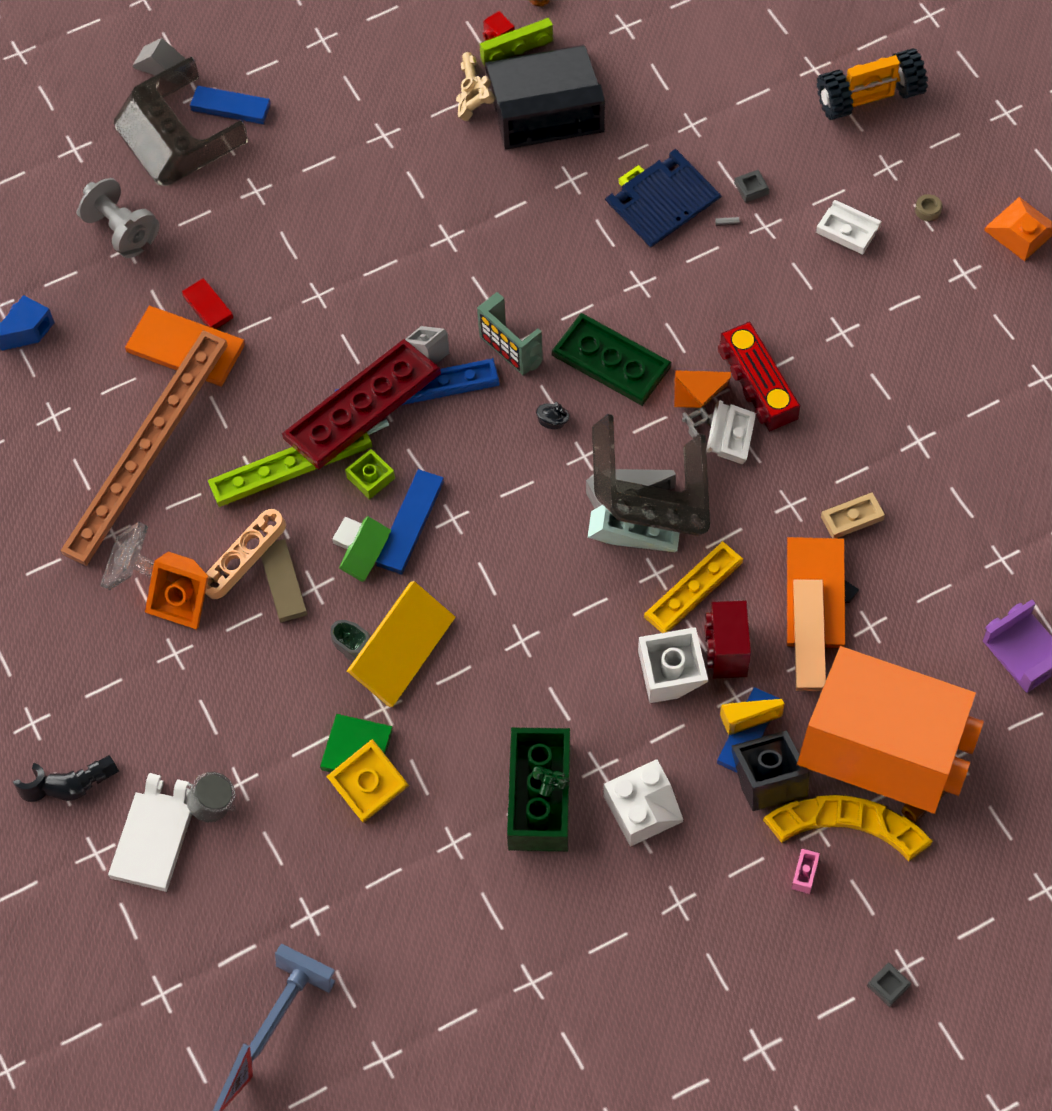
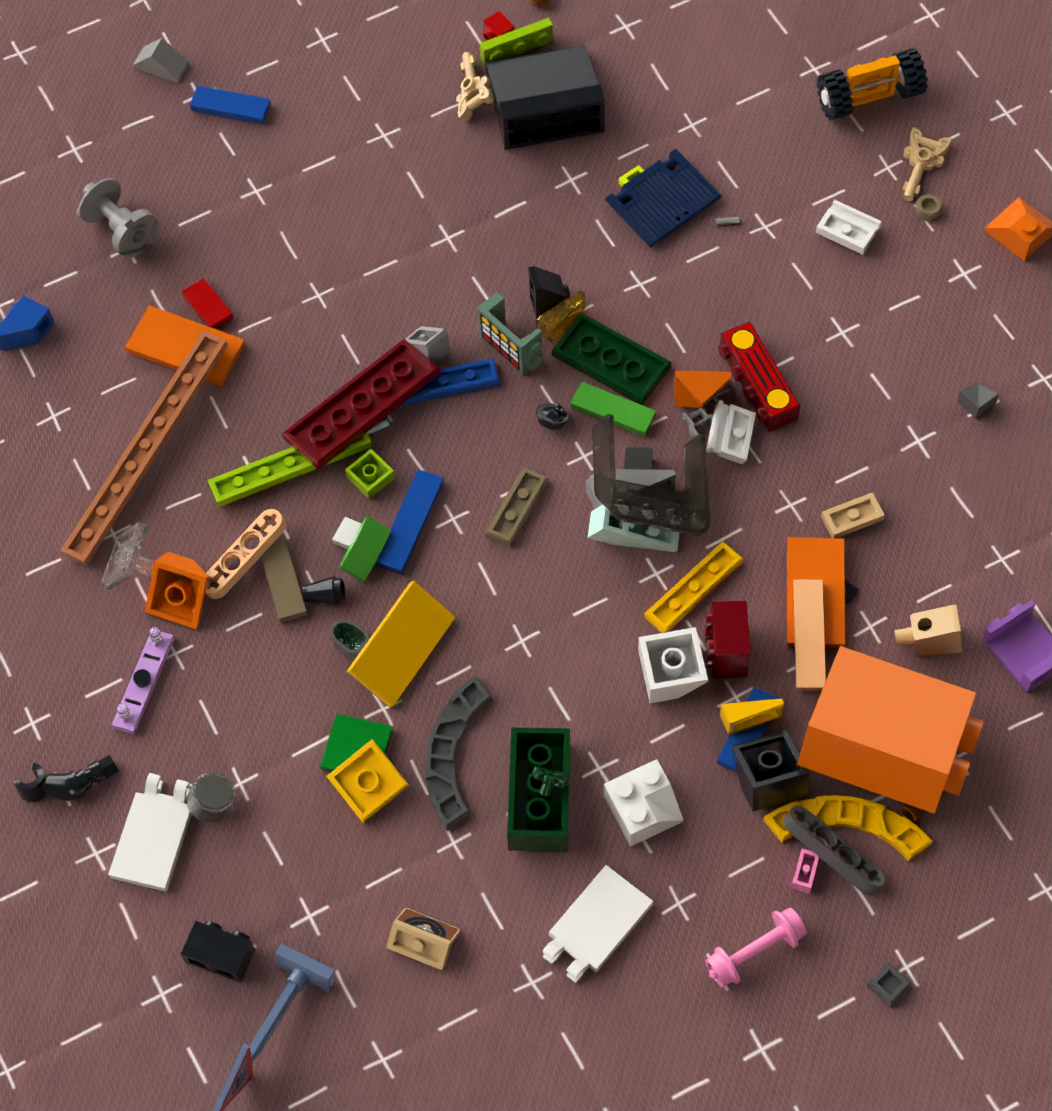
(143, 681): none -> lavender piece
(160, 137): clear smoke windscreen -> none
(218, 950): none -> black brick
(325, 591): none -> black cone
(422, 938): none -> tan panel
(443, 748): none -> dark grey tile
(516, 507): none -> dark tan tile
(545, 290): none -> black slope
(560, 317): none -> clear yellow slope
(597, 923): none -> white tile
(626, 413): none -> bright green tile
(638, 458): none -> dark grey slope
(751, 186): dark grey tile -> none
(788, 926): none -> bright pink piece
(867, 879): none -> dark grey beam
(922, 159): none -> tan piece
(932, 632): none -> tan torso
(977, 399): none -> dark grey slope

